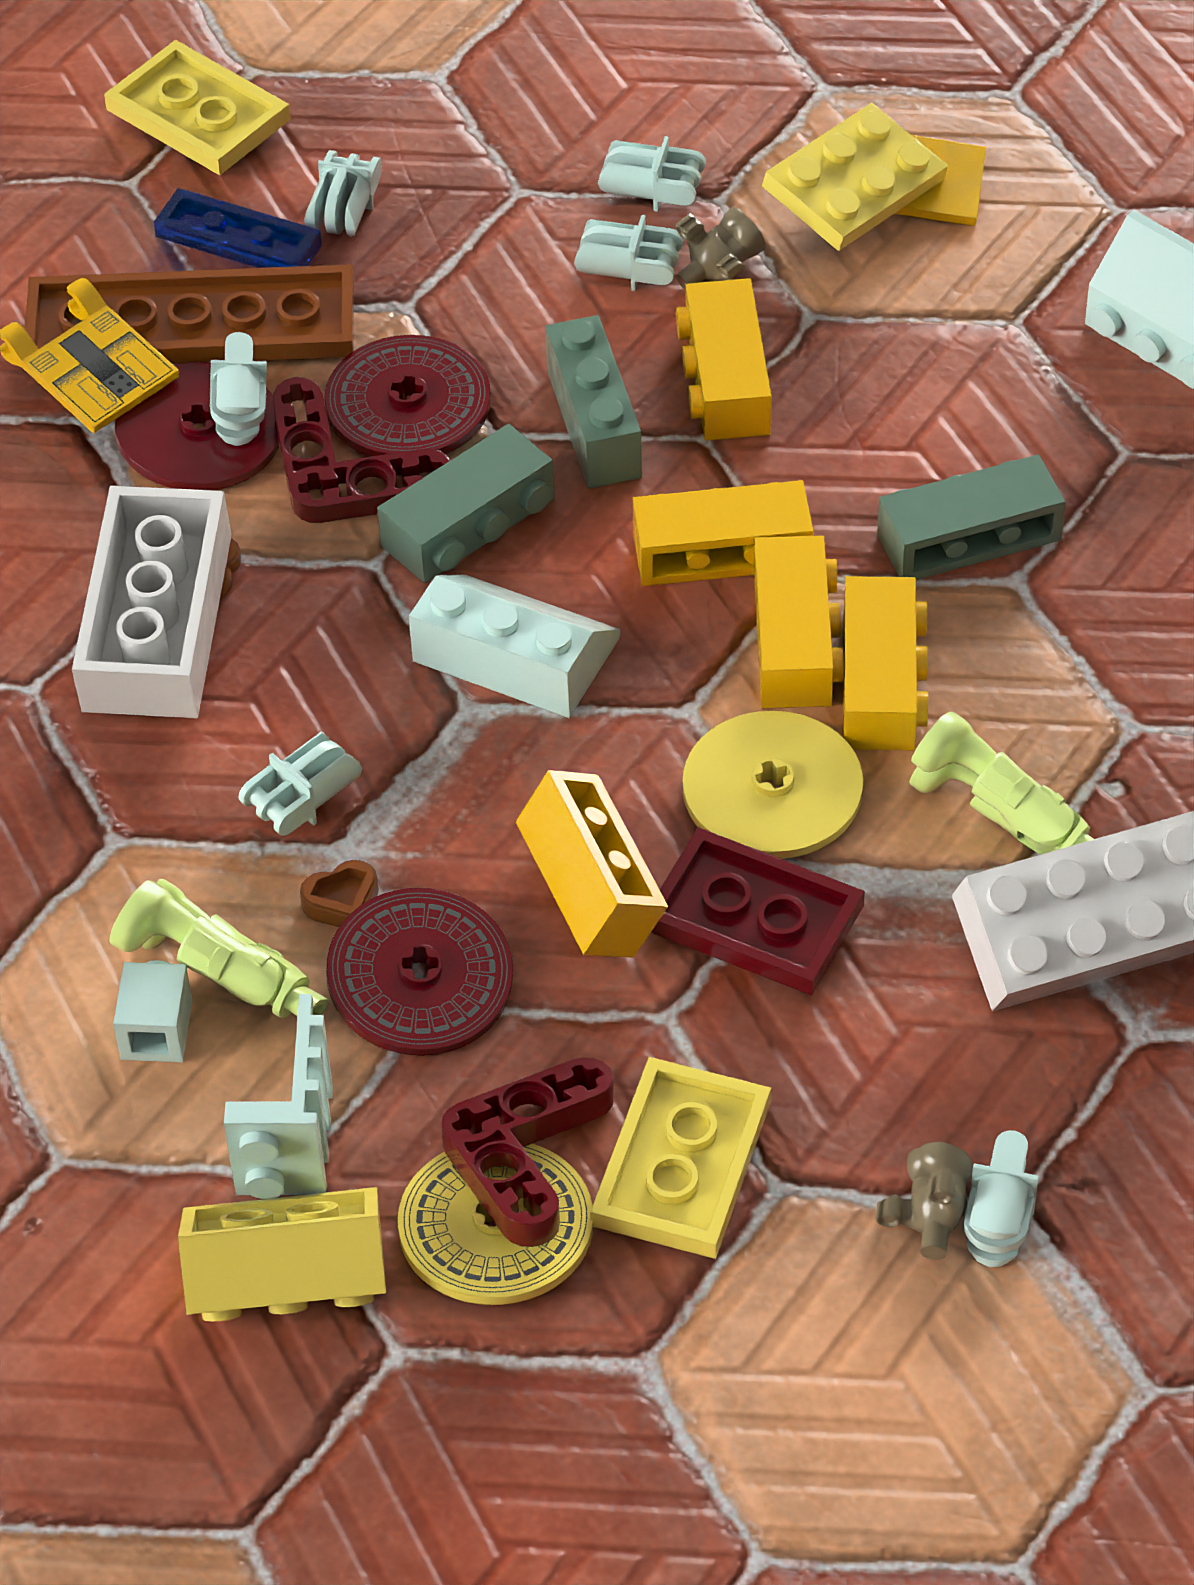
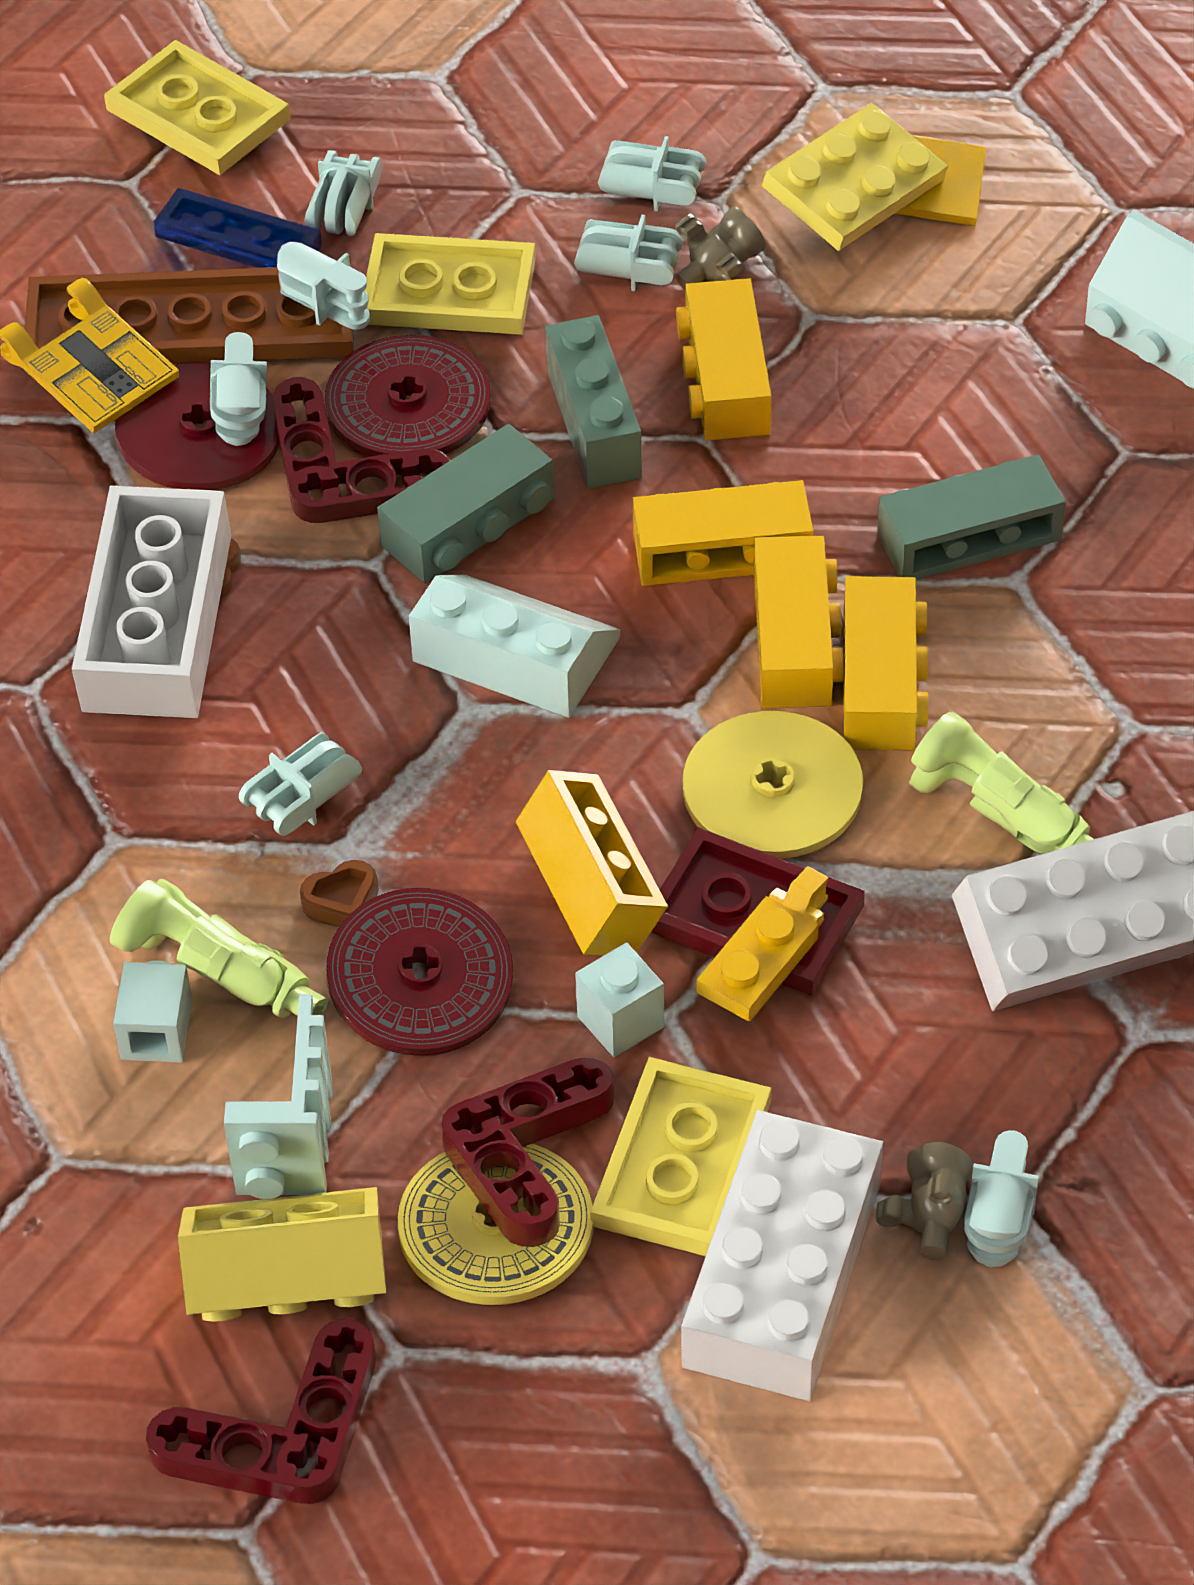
(281, 1447): none -> dark red beam
(324, 285): none -> light aqua arm
(449, 283): none -> light yellow plate
(620, 999): none -> light aqua brick
(766, 947): none -> yellow hinge
(782, 1255): none -> white brick

